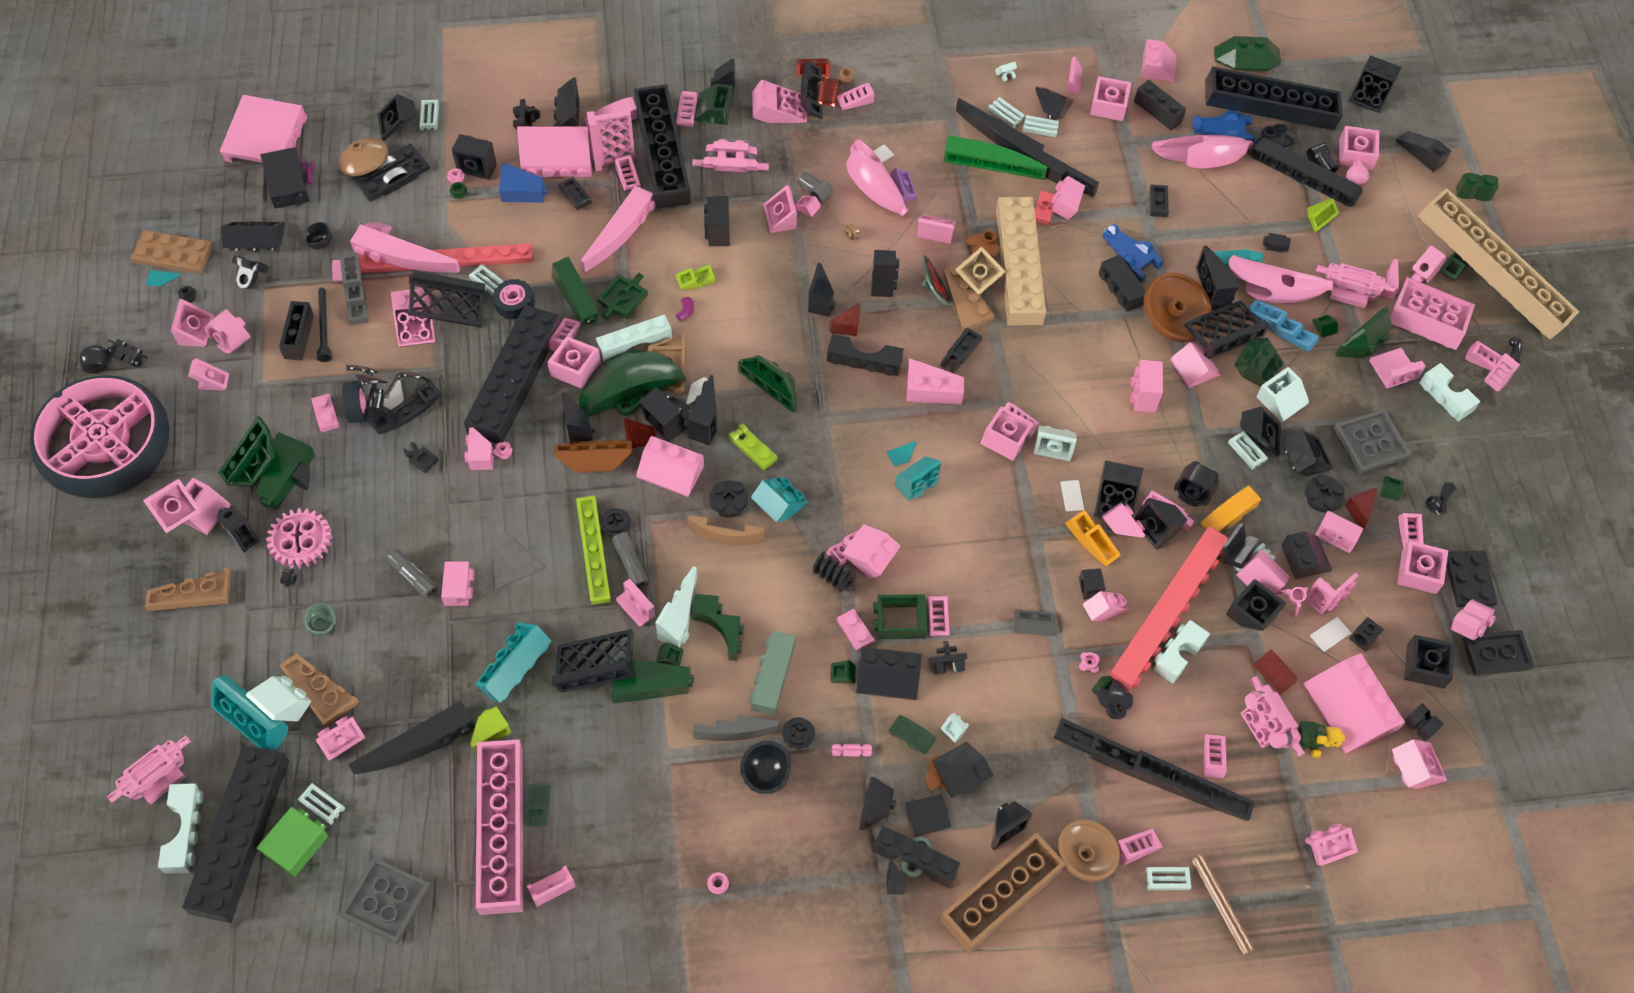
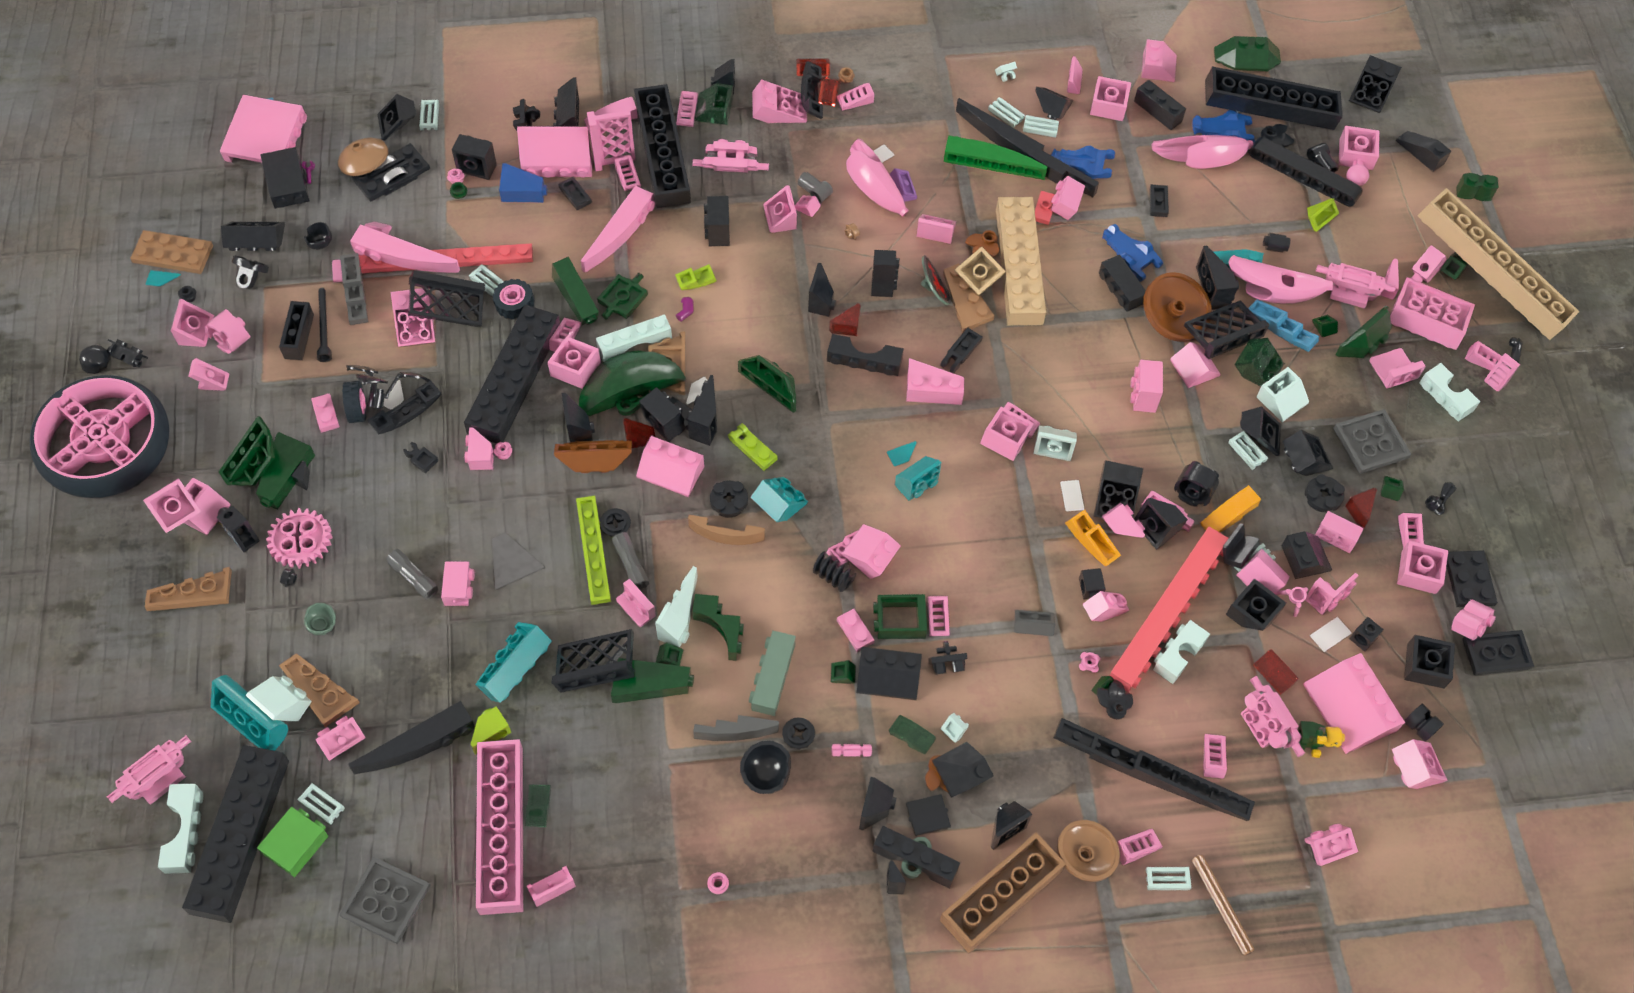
(1087, 160): none -> blue animal

